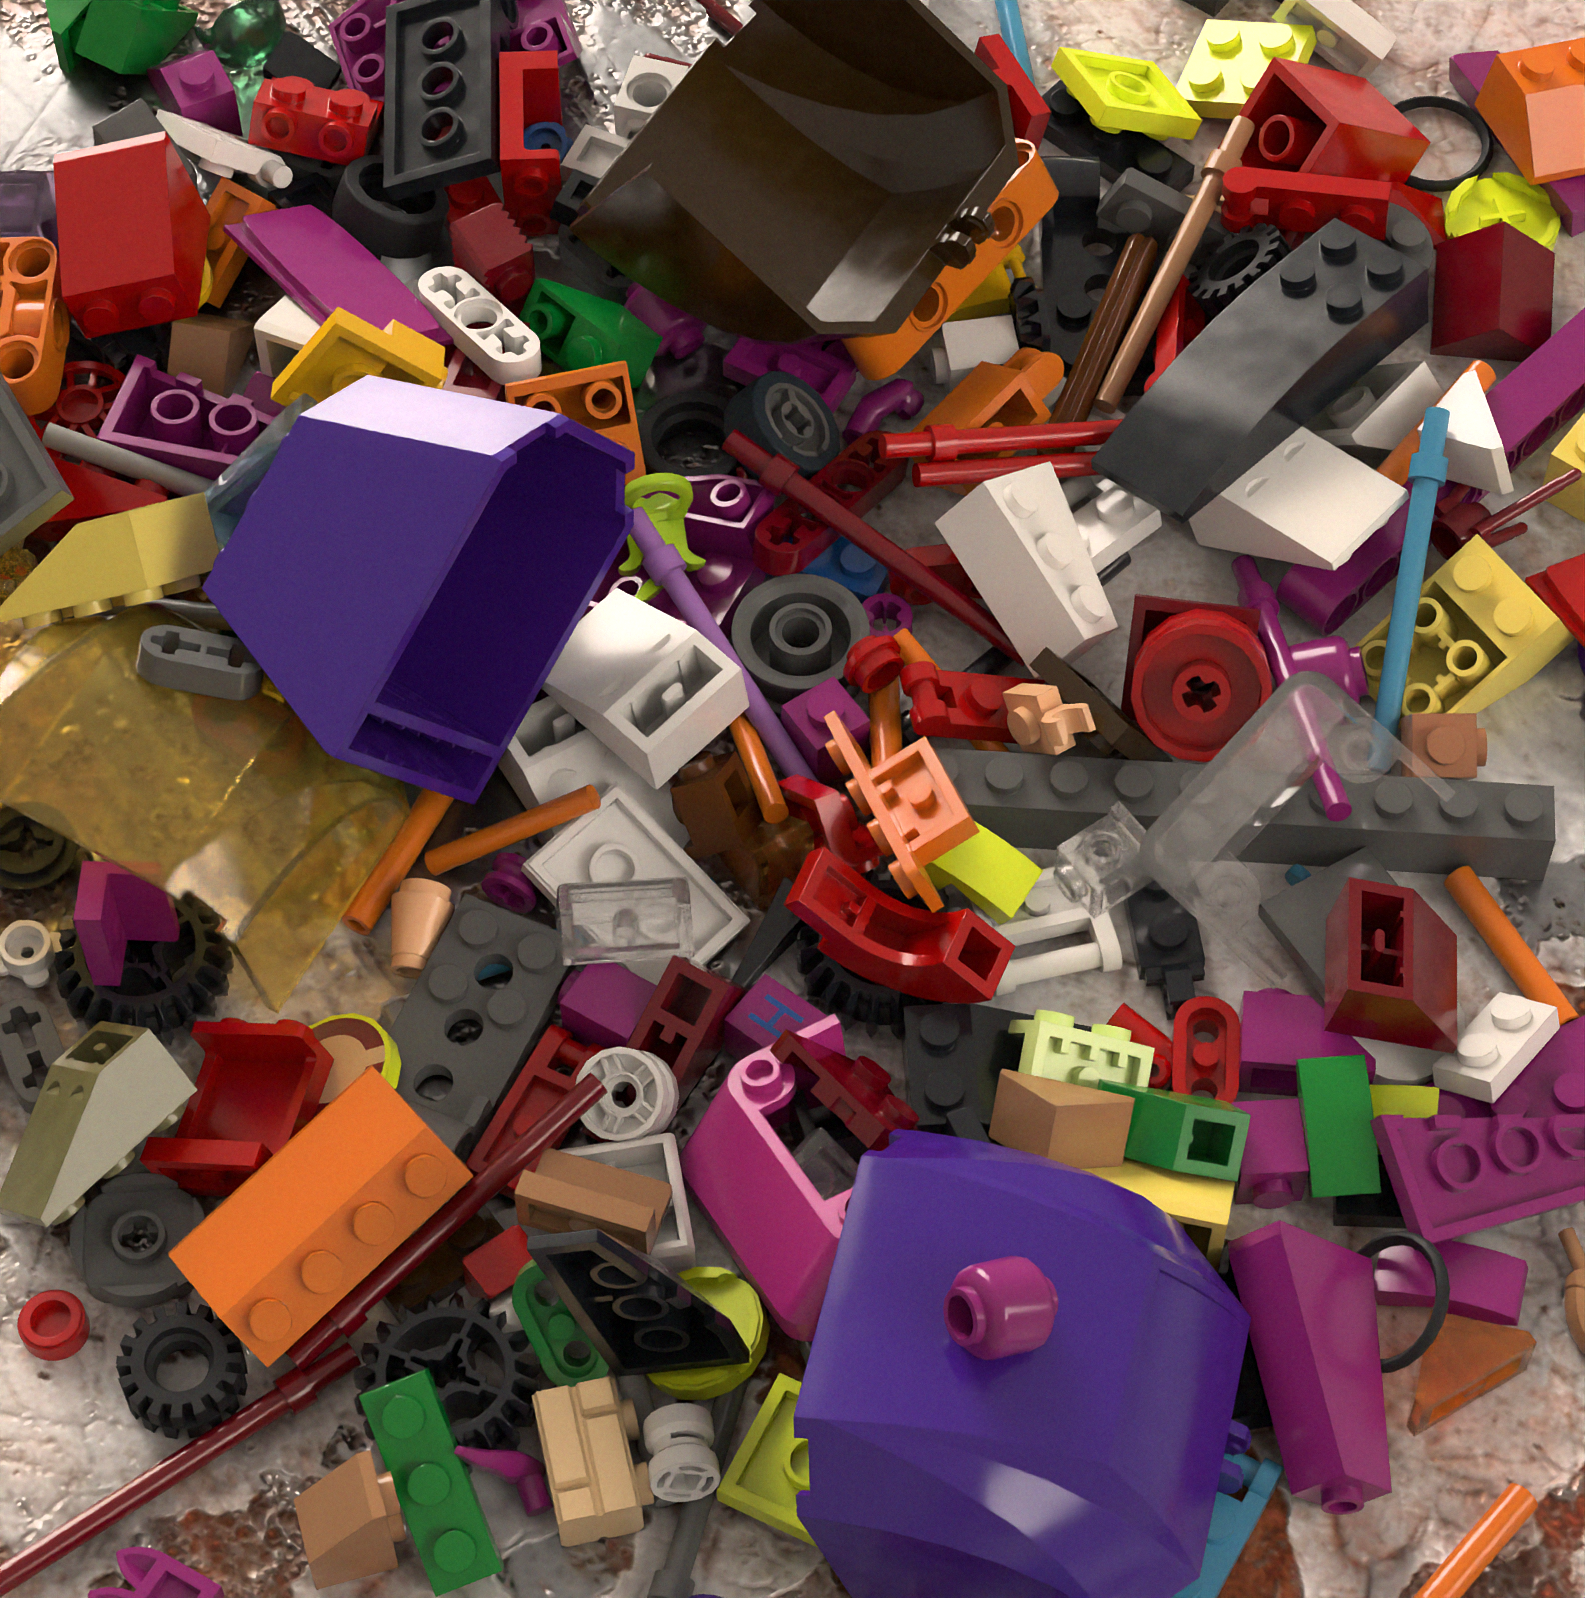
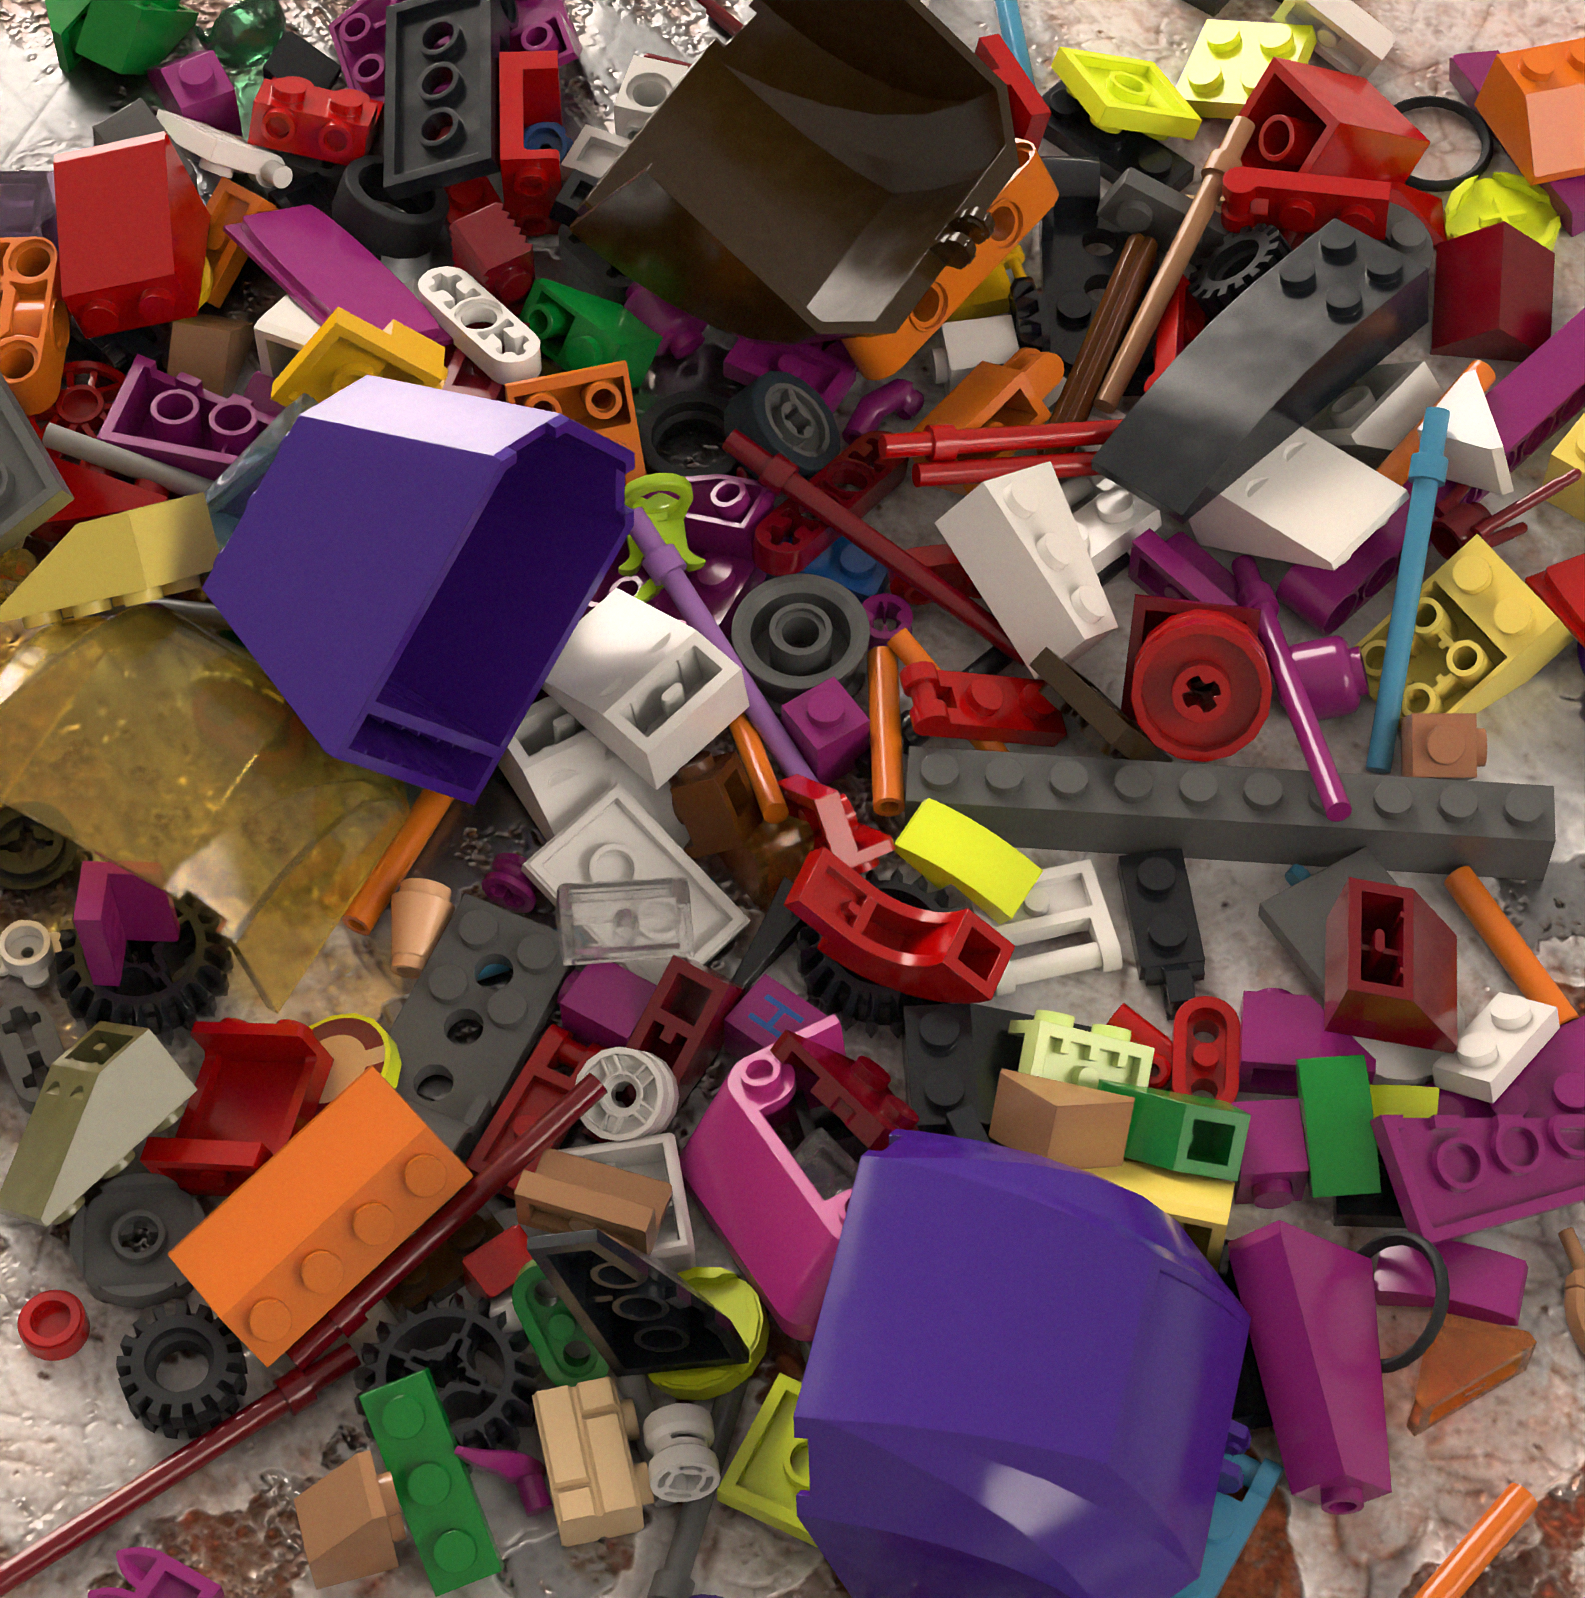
(198, 663): dark grey beam -> none
(512, 830): orange bar -> none
(873, 663): red plate -> none
(913, 807): orange bracket -> none
(1000, 1308): magenta head -> none
(1041, 719): light nougat plate -> none
(1101, 881): clear brick -> none
(1180, 570): none -> magenta panel
(1246, 784): clear windscreen -> none

